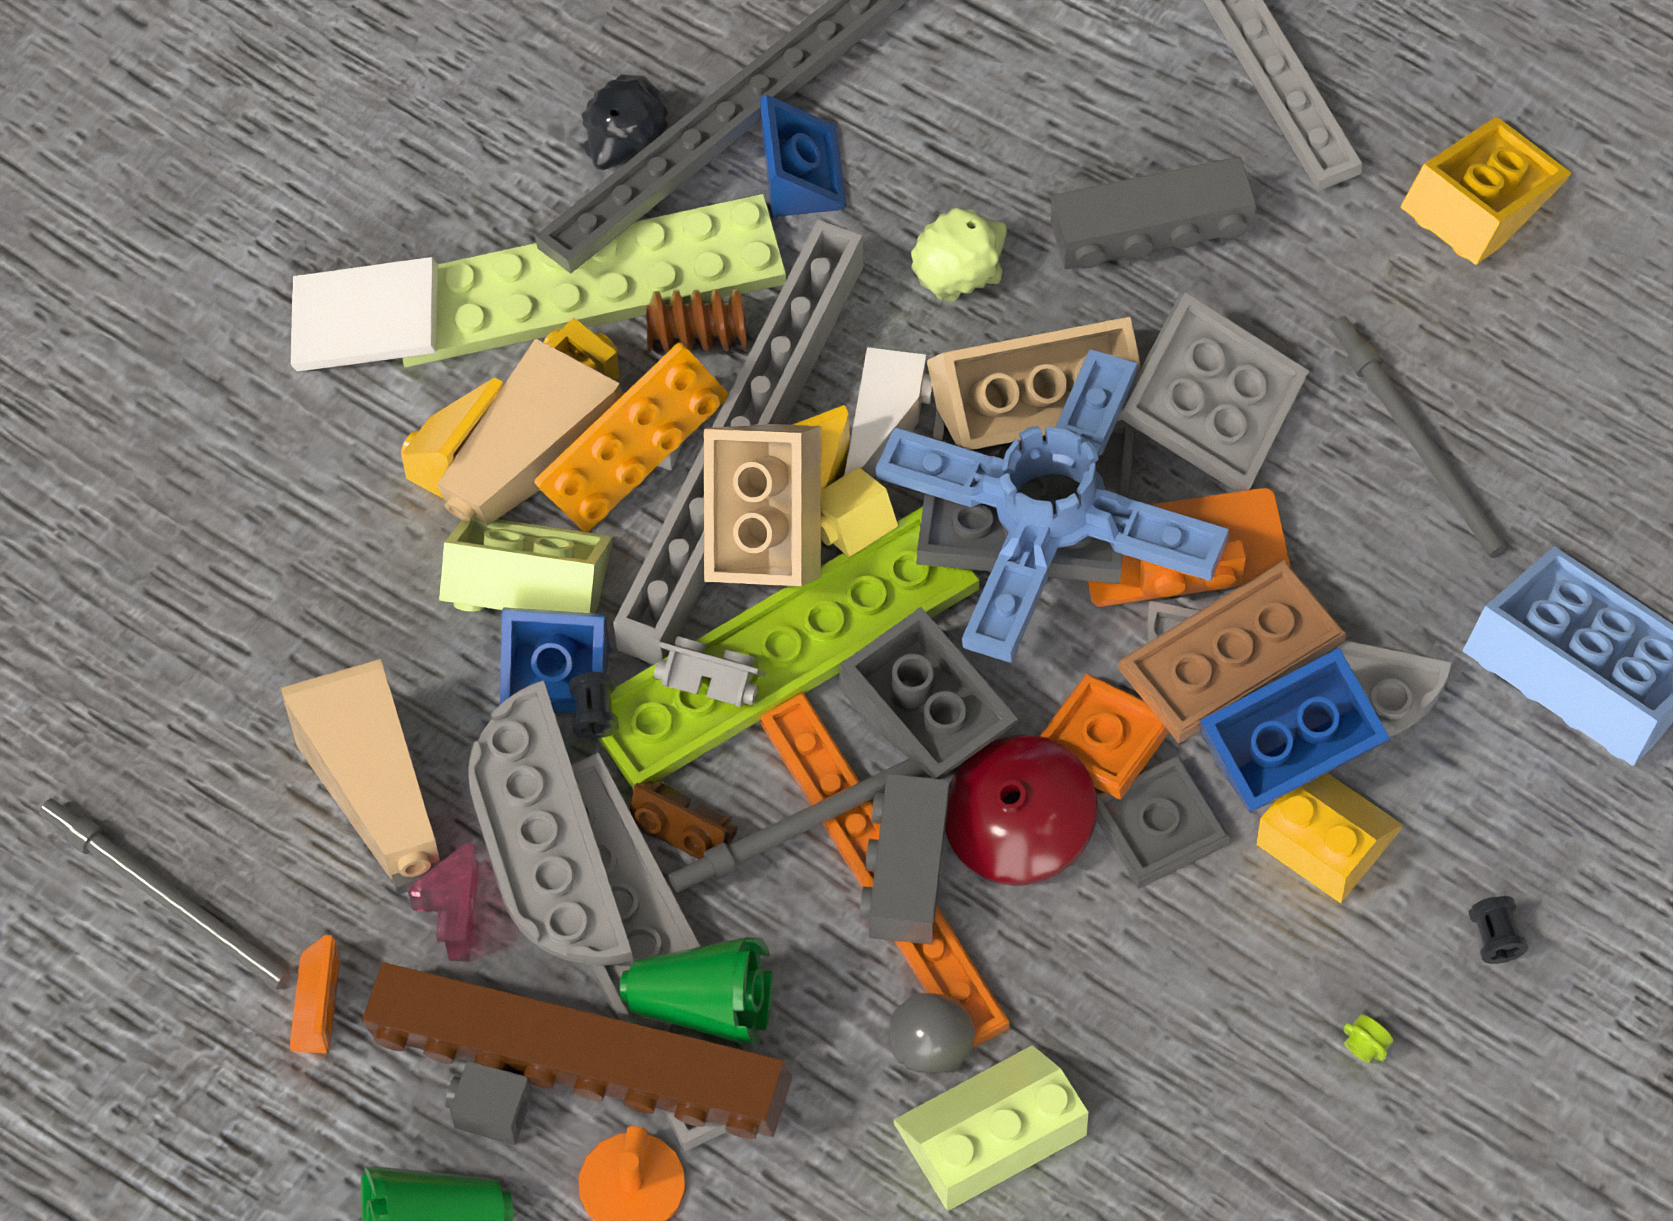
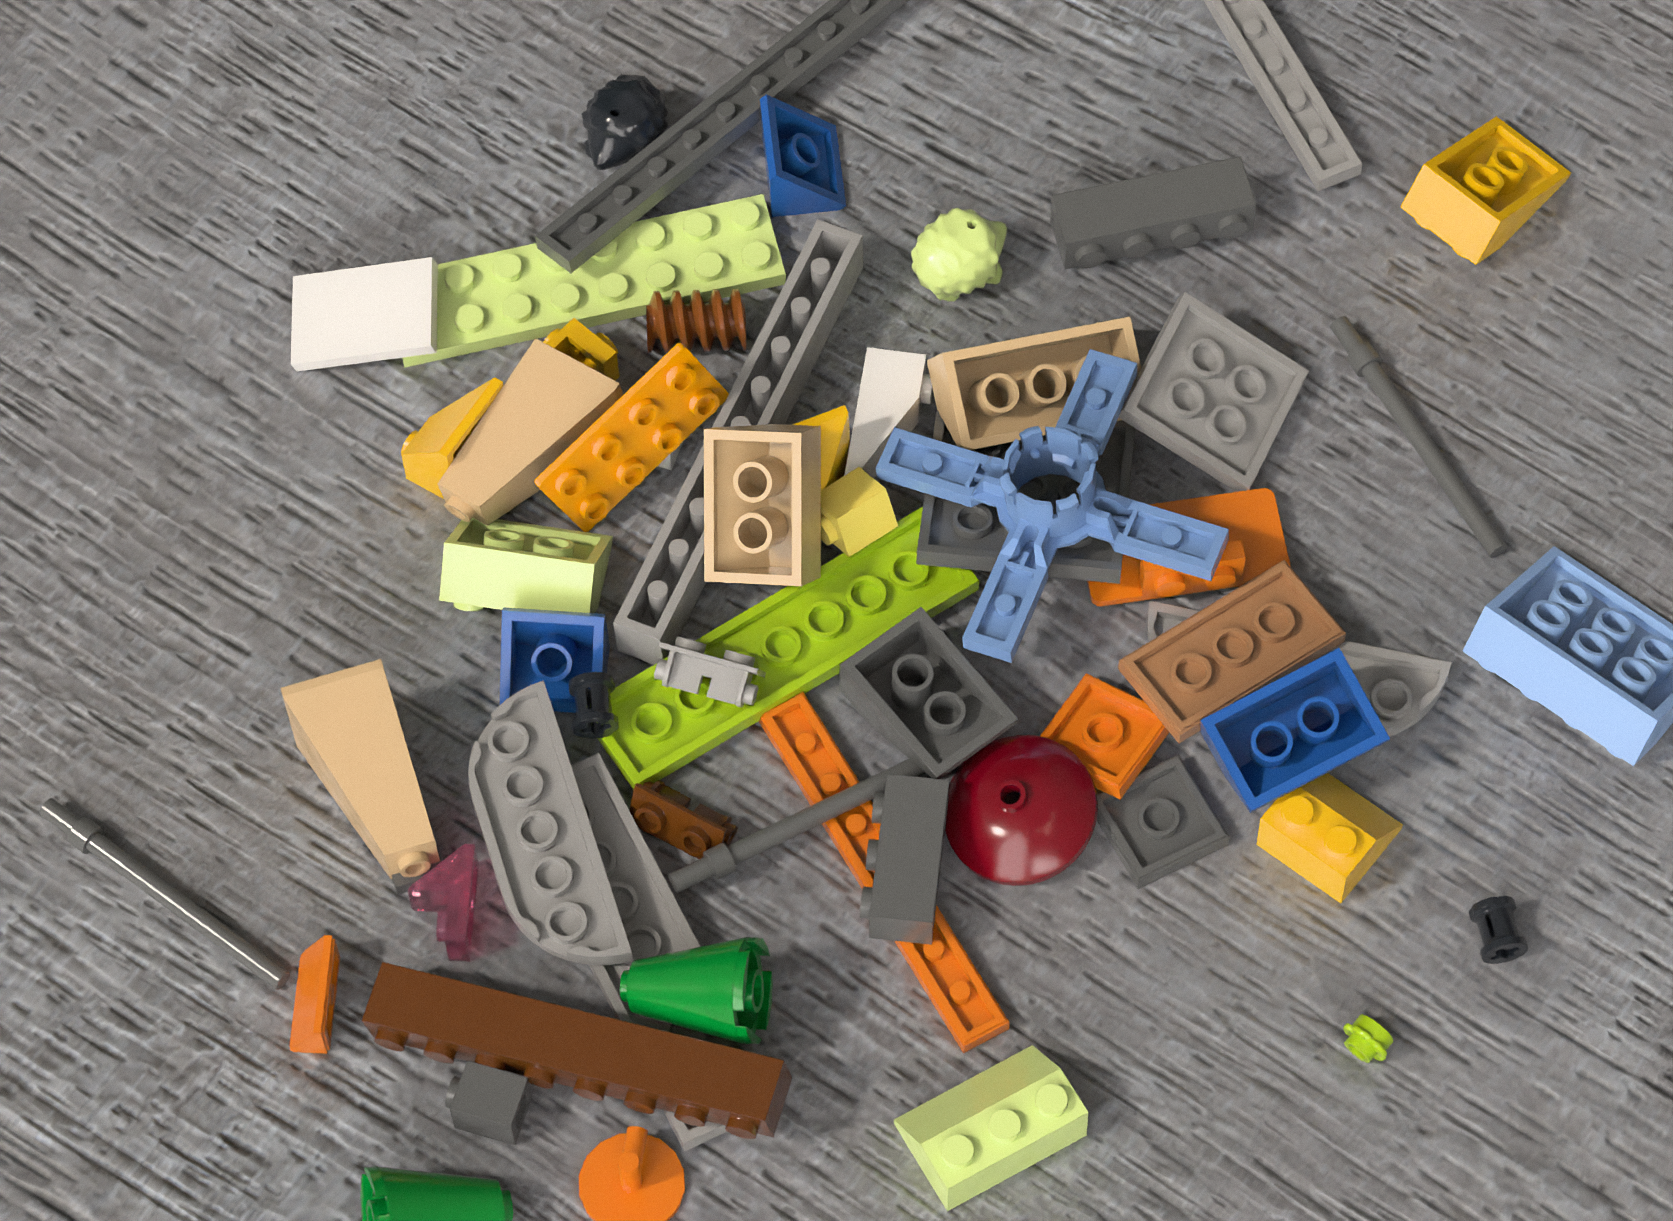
(931, 1033): dark grey hair -> none

